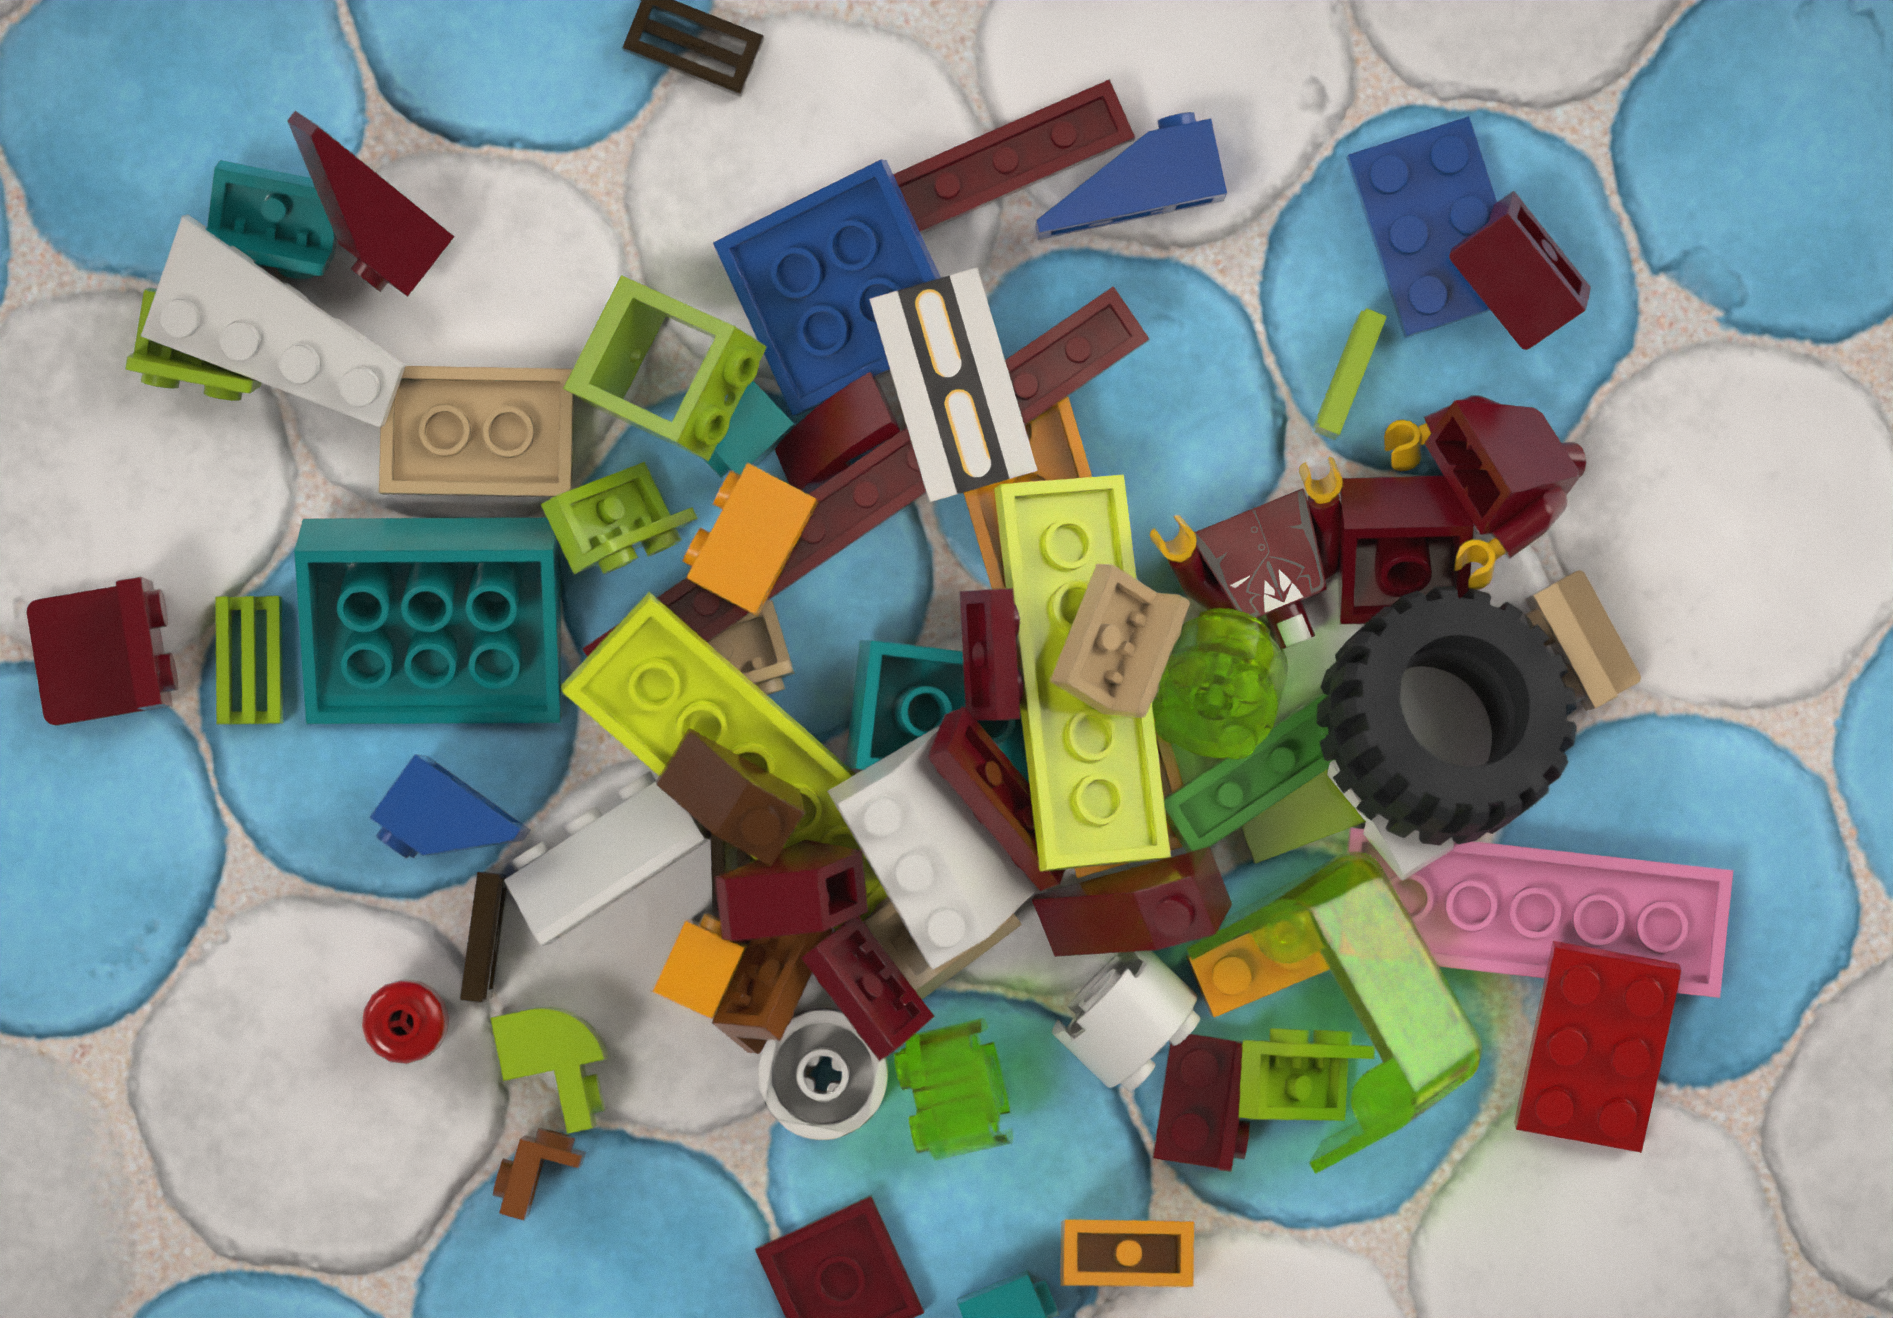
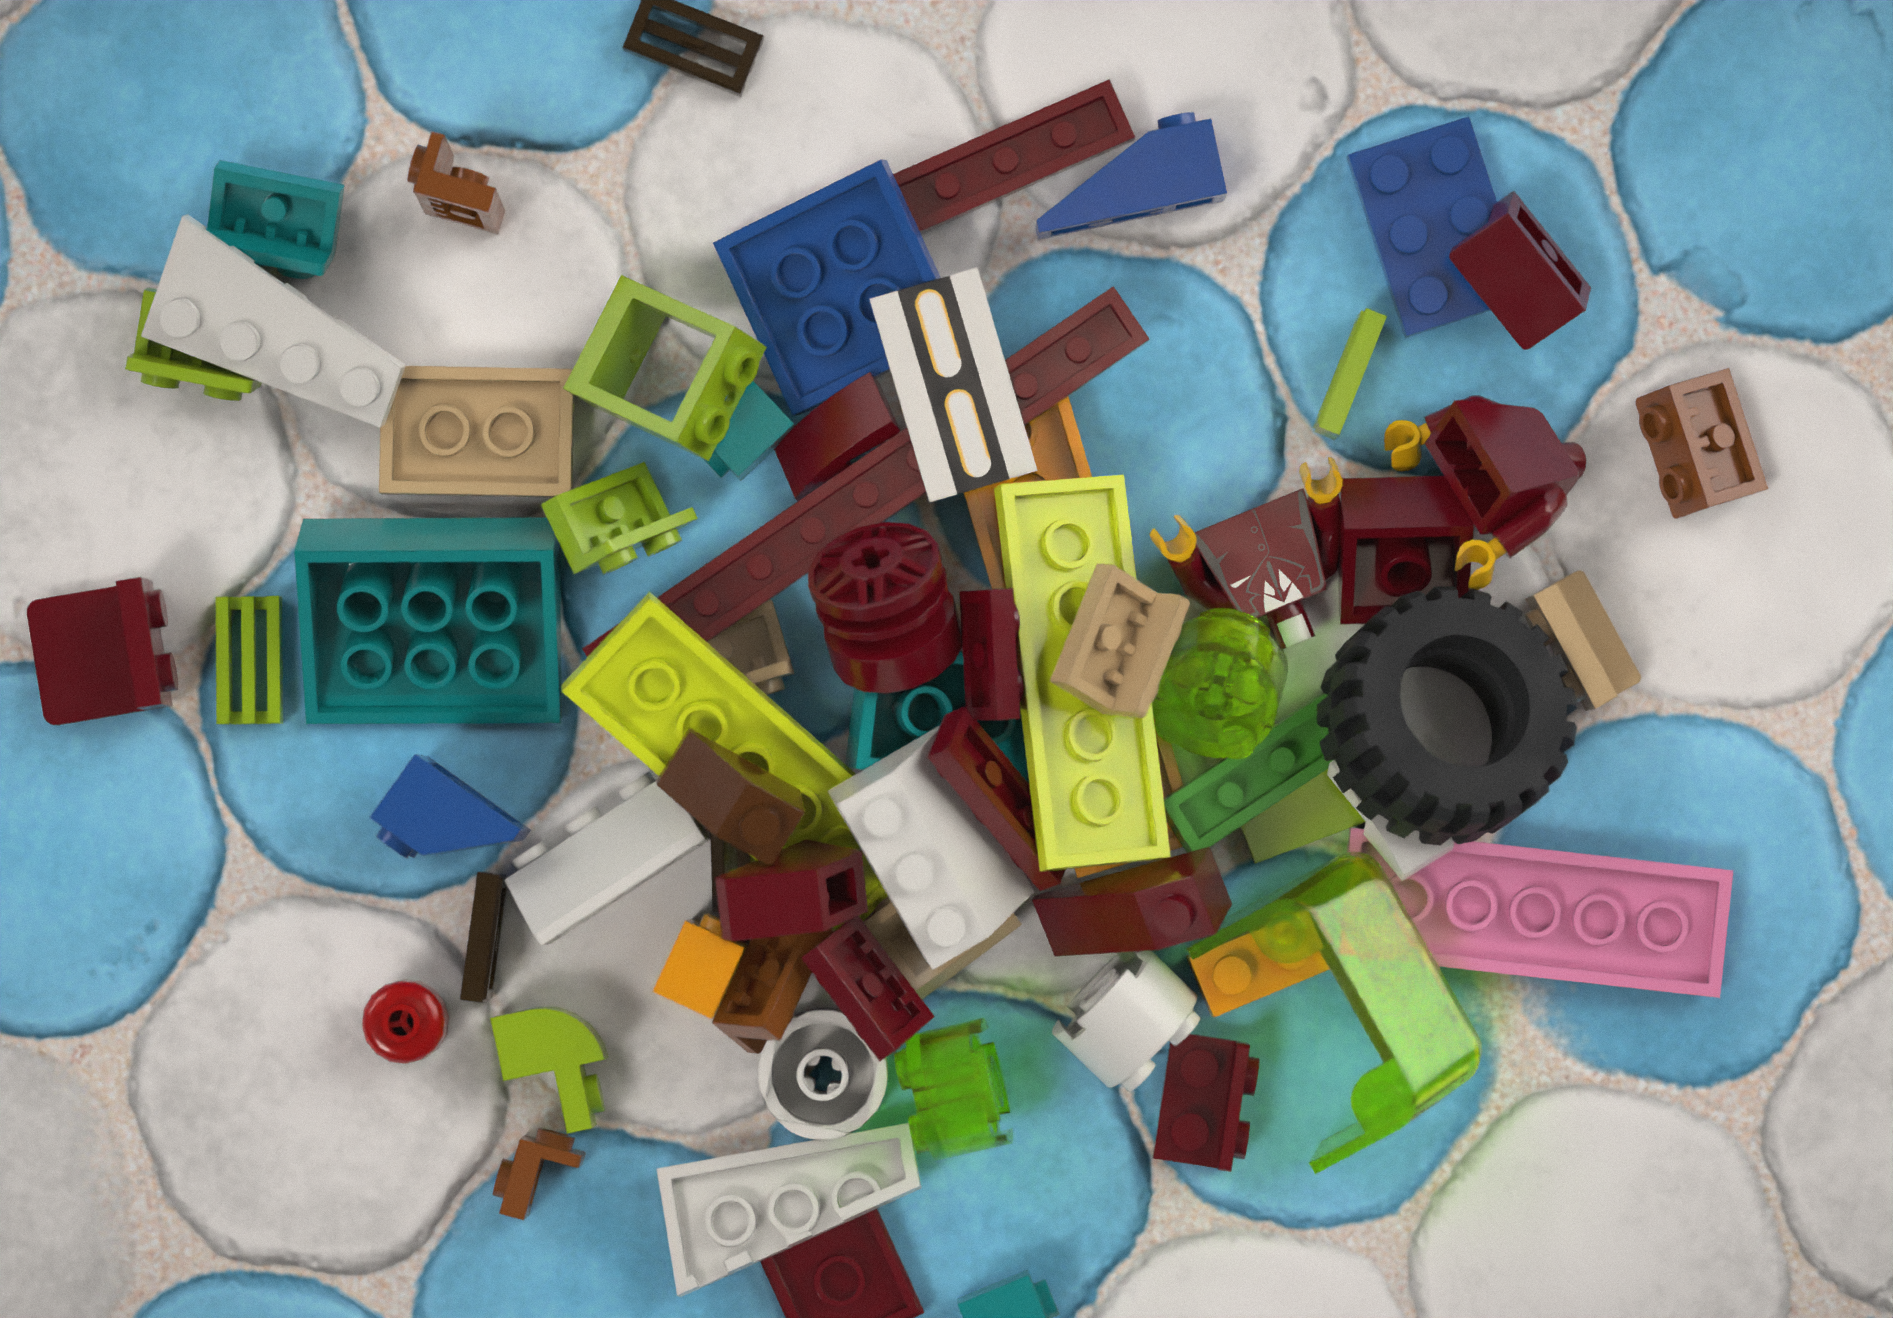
(368, 215): dark red slope -> none
(454, 195): none -> dark orange bracket
(750, 538): light orange brick -> none
(764, 1201): none -> white wing
(885, 607): none -> dark red wheel
(1127, 1253): light orange brick -> none
(1297, 1077): lime bracket -> none
(1597, 1046): red plate -> none
(1700, 443): none -> dark orange bracket

